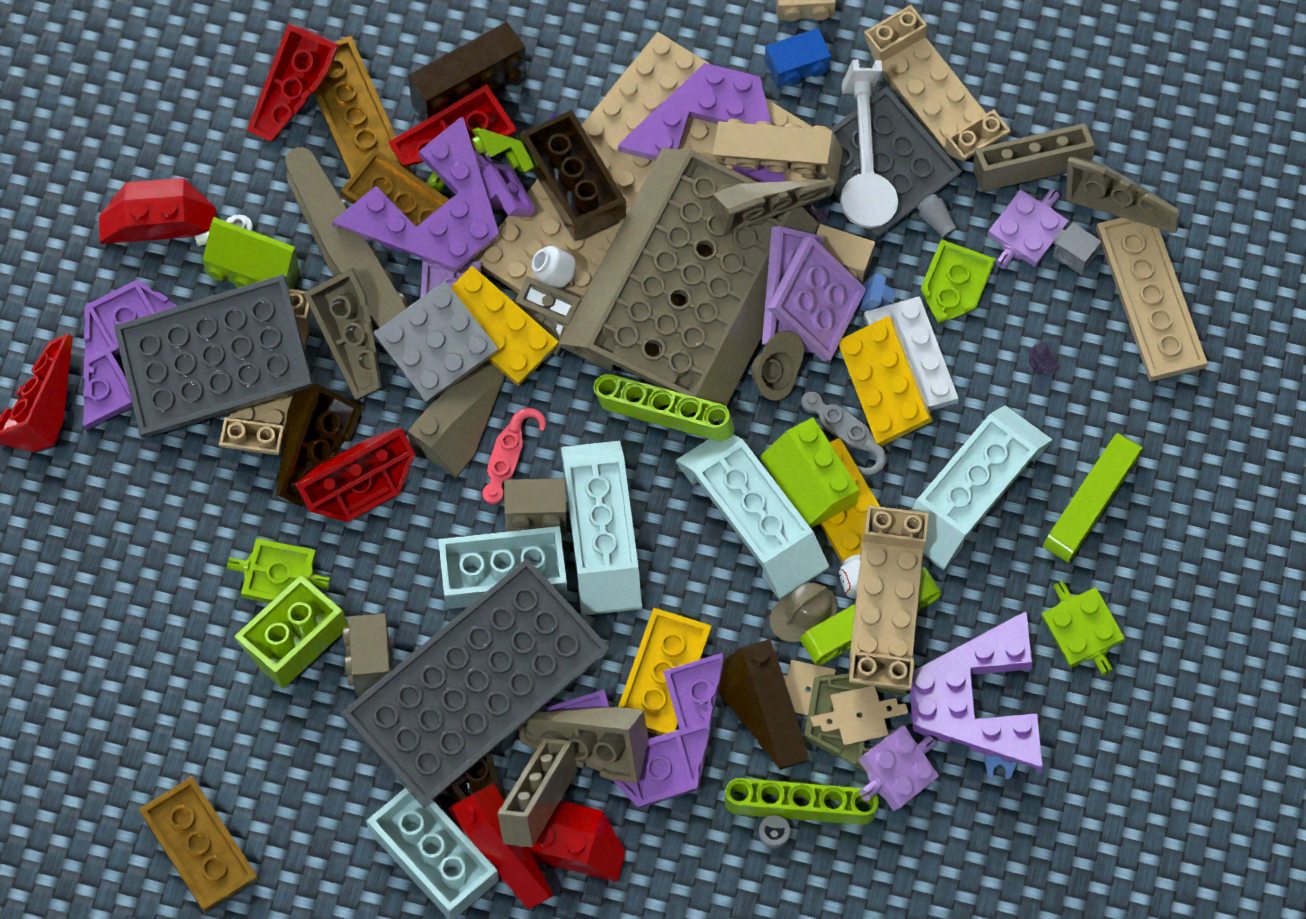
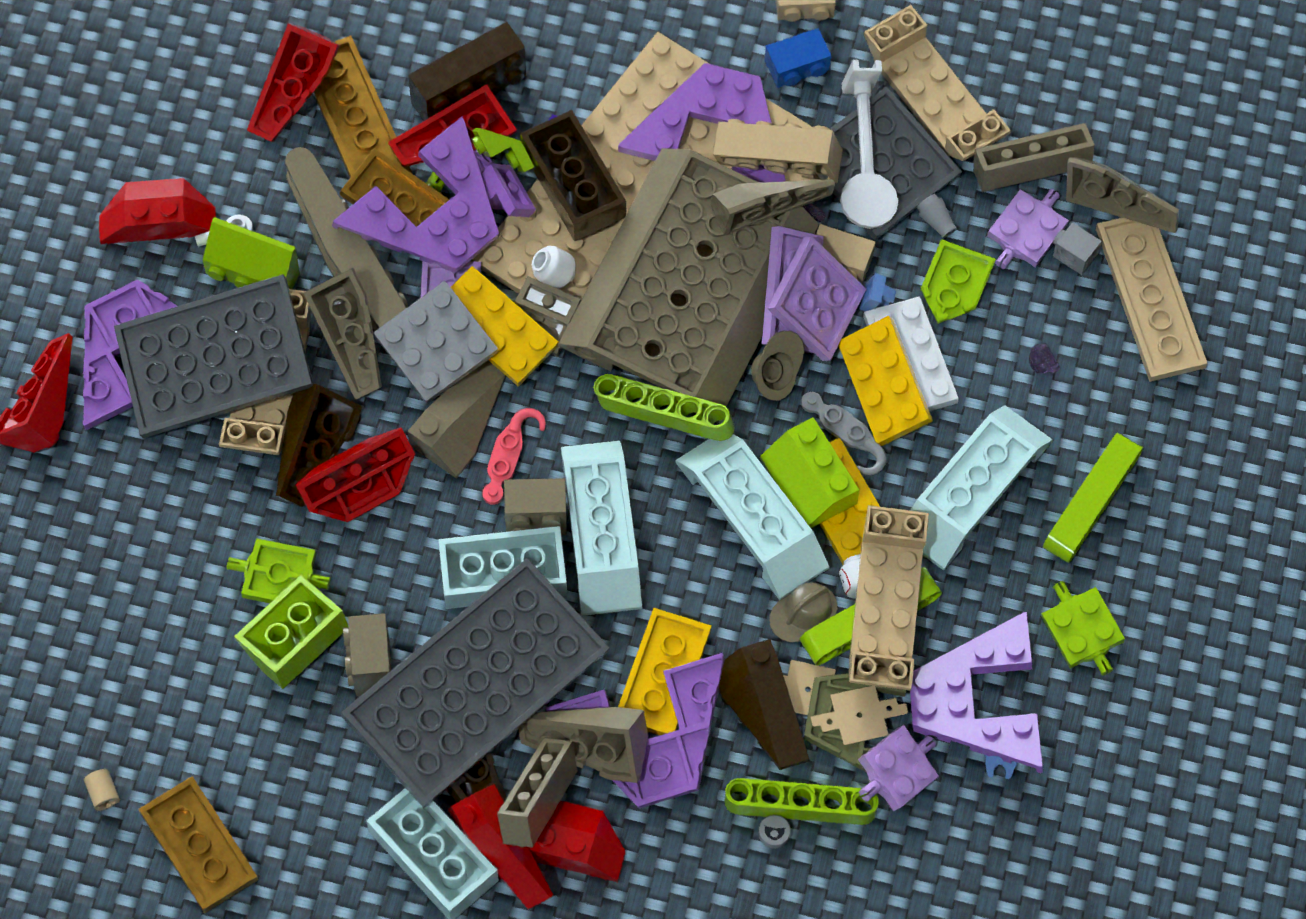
(101, 789): none -> tan piece

